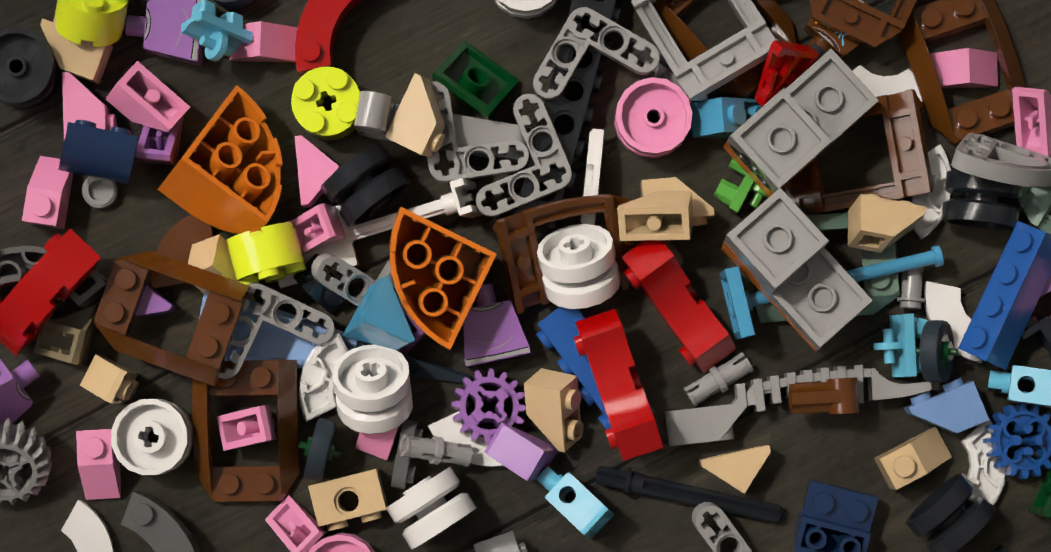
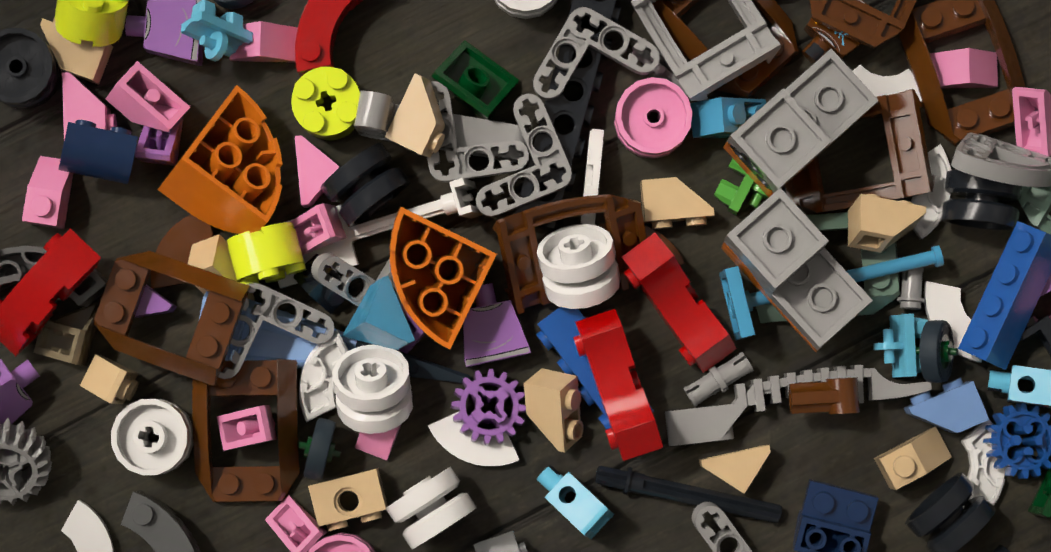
(98, 465): bright pink slope -> none
(99, 192): light grey tile -> none
(404, 469): dark grey plate -> none
(435, 450): light grey pin -> none
(520, 452): slope -> none
(657, 217): tan slope -> none
(782, 67): red wing -> none

